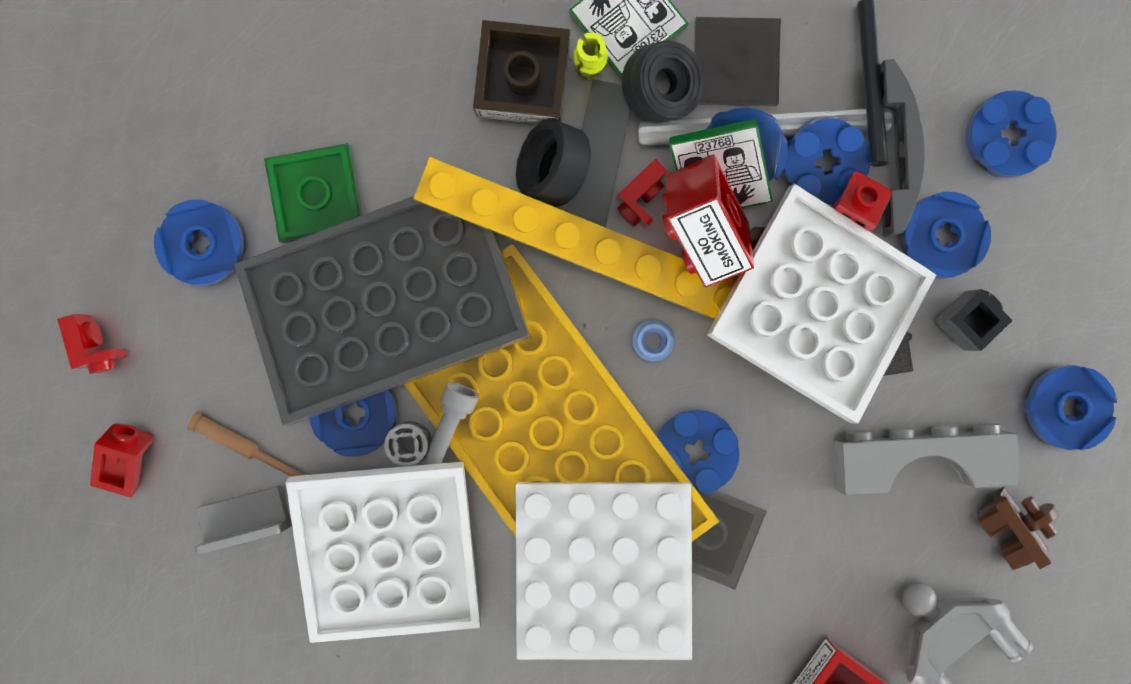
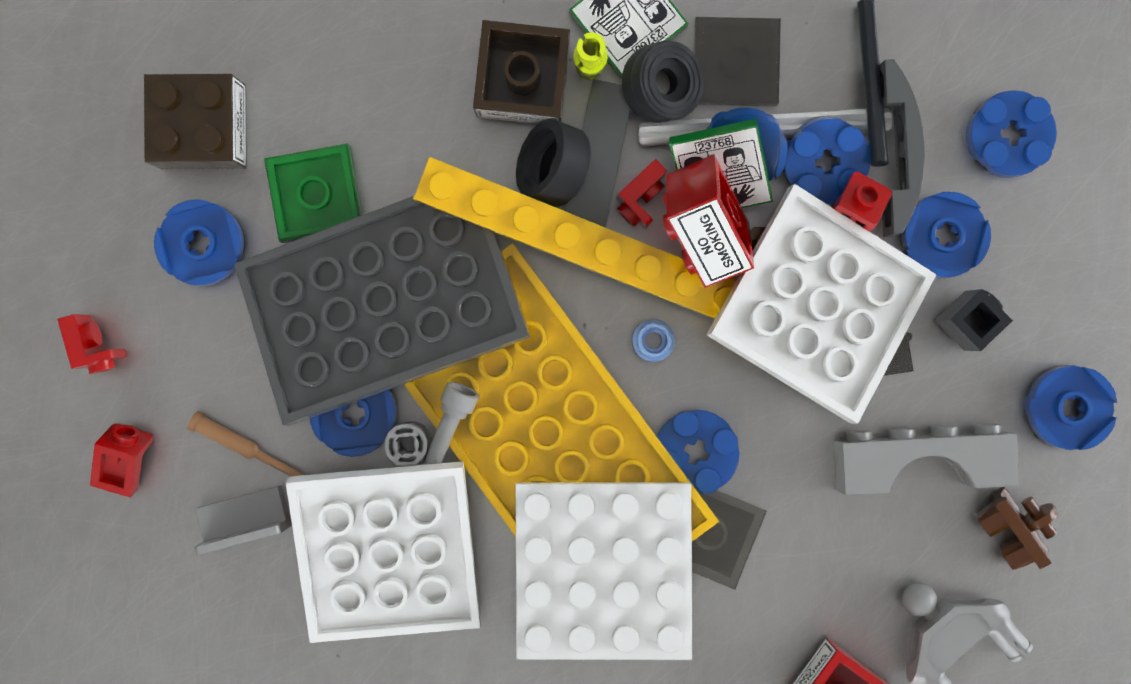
(194, 121): none -> dark brown brick

